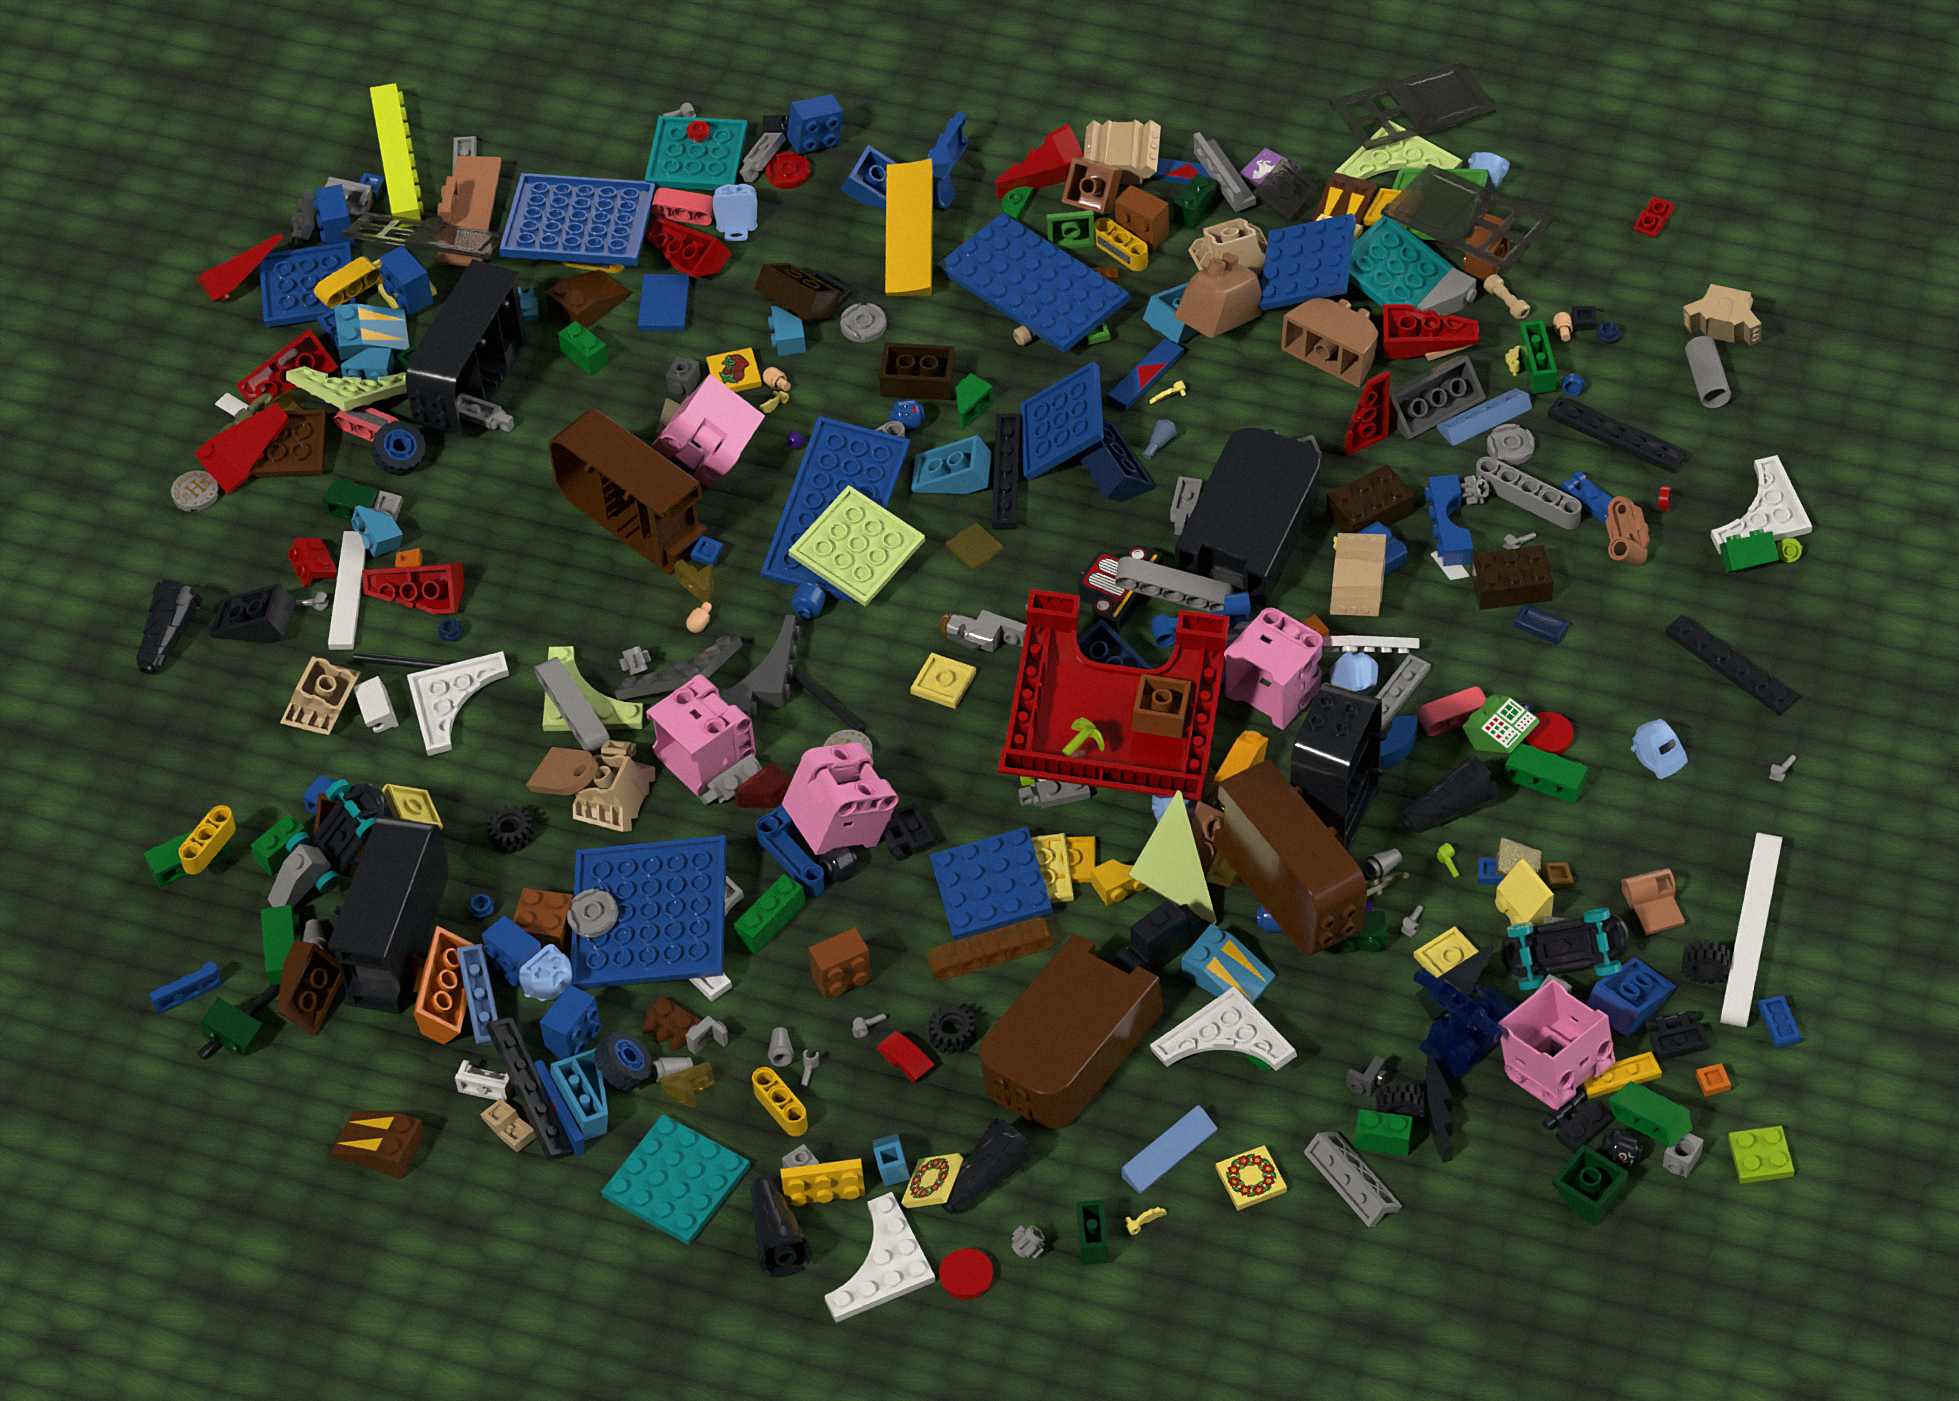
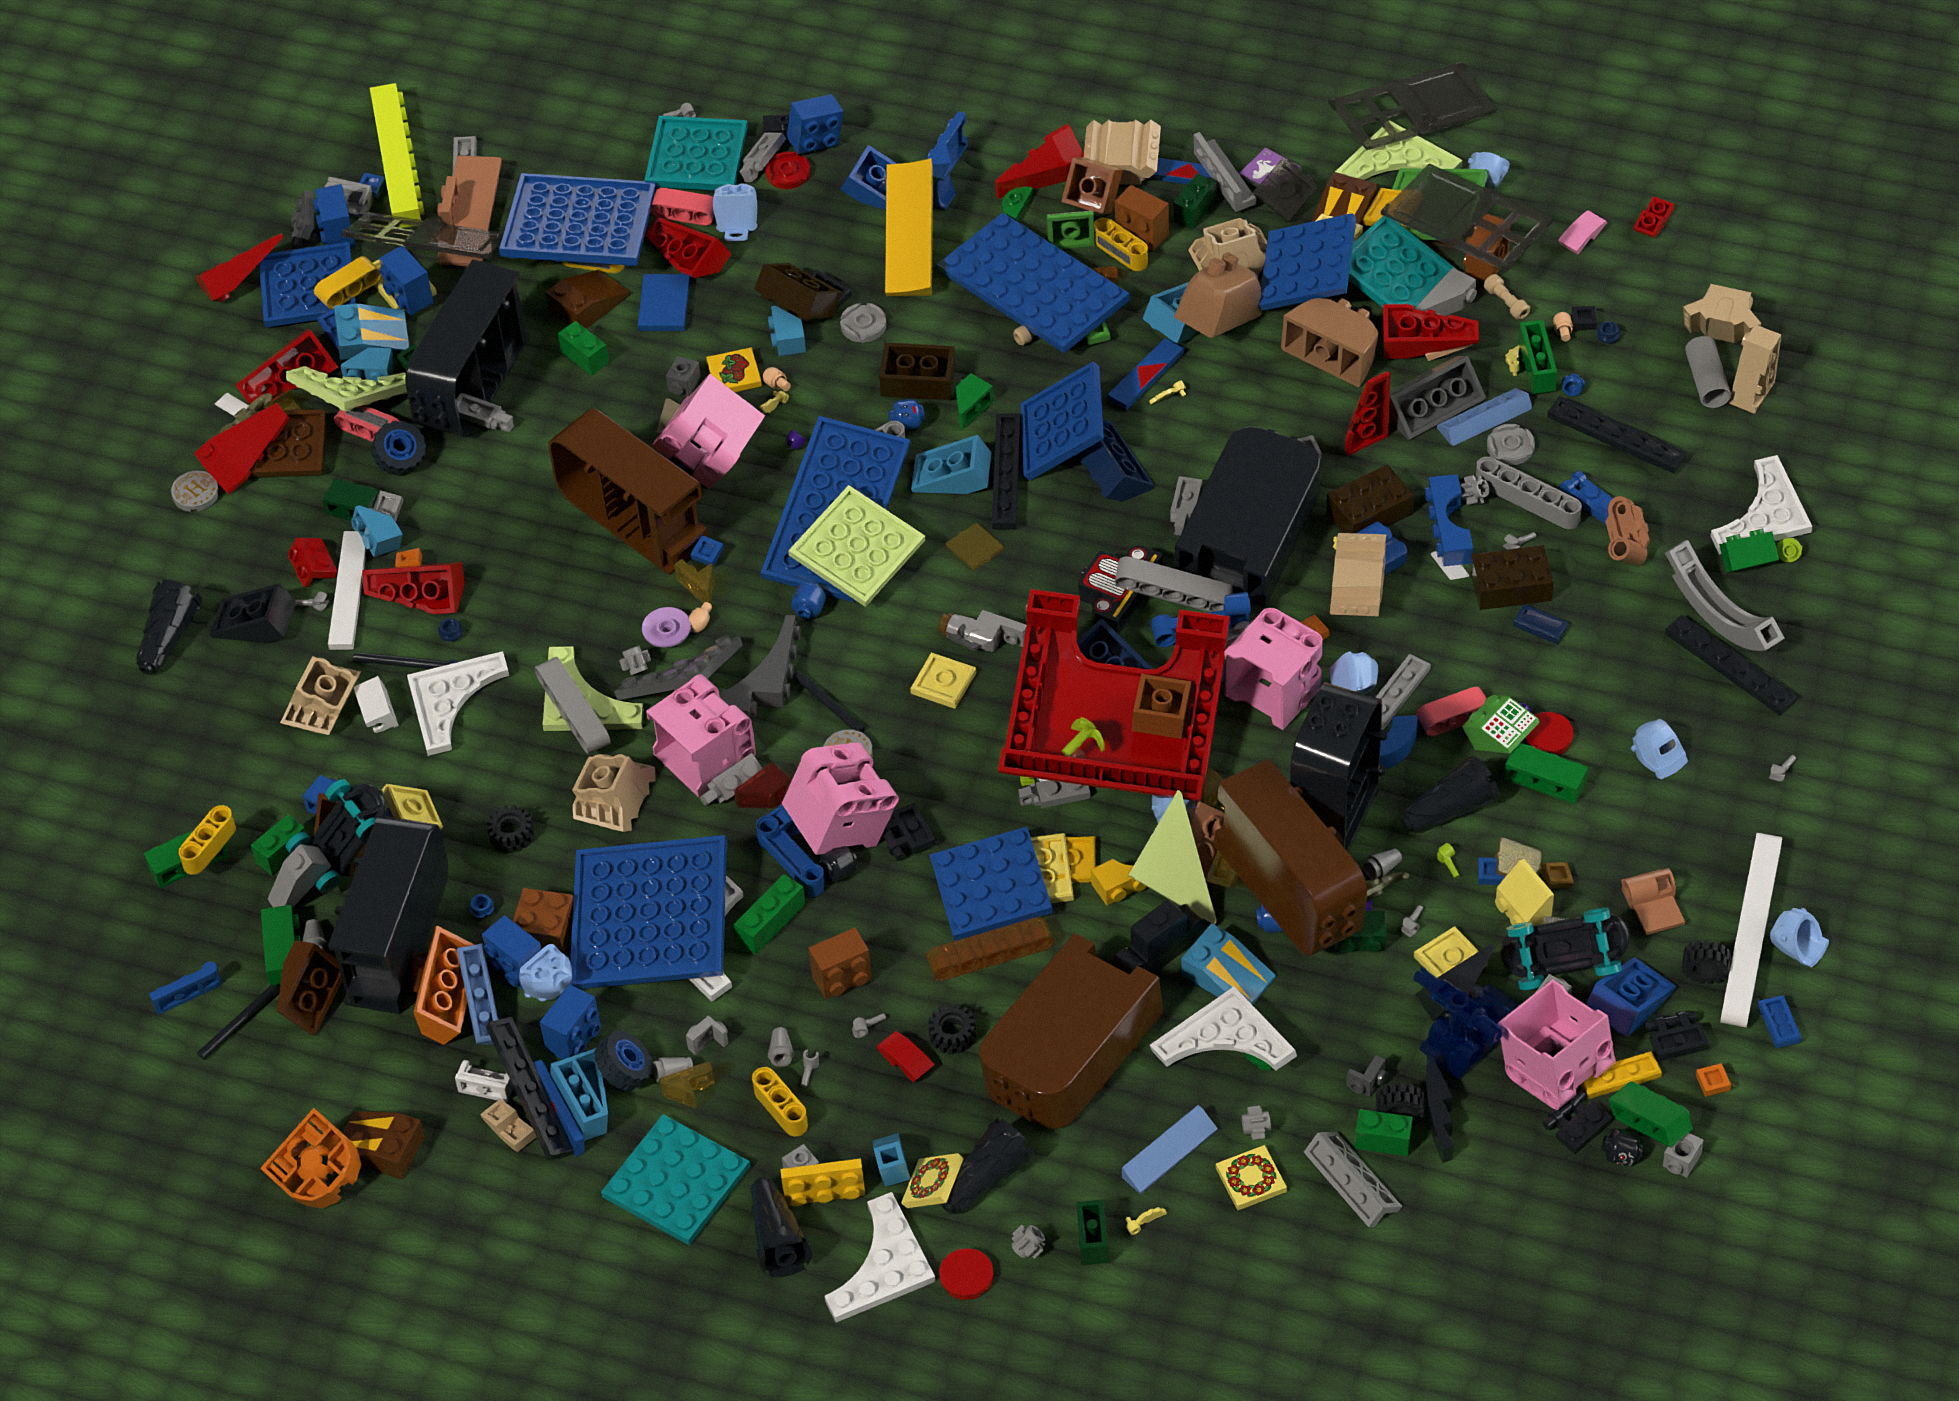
(230, 1027): dark green brick -> none
(309, 1167): none -> orange connector
(529, 305): dark azure plate -> none
(563, 772): medium nougat tile -> none
(592, 913): light grey tile -> none
(614, 748): tan slope -> none
(665, 619): none -> lavender dish
(670, 1021): reddish brown plate -> none
(698, 131): red tile -> none
(1162, 433): sand blue cone -> none
(1246, 752): light orange slope -> none
(1256, 1122): none -> light grey gear
(1368, 644): white plate -> none
(1581, 231): none -> bright pink slope
(1590, 1184): dark green slope -> none
(1665, 498): red tile -> none
(1715, 608): none -> light grey arch
(1756, 368): none -> tan wedge
(1761, 1154): lime plate -> none
(1799, 936): none -> light blue helmet

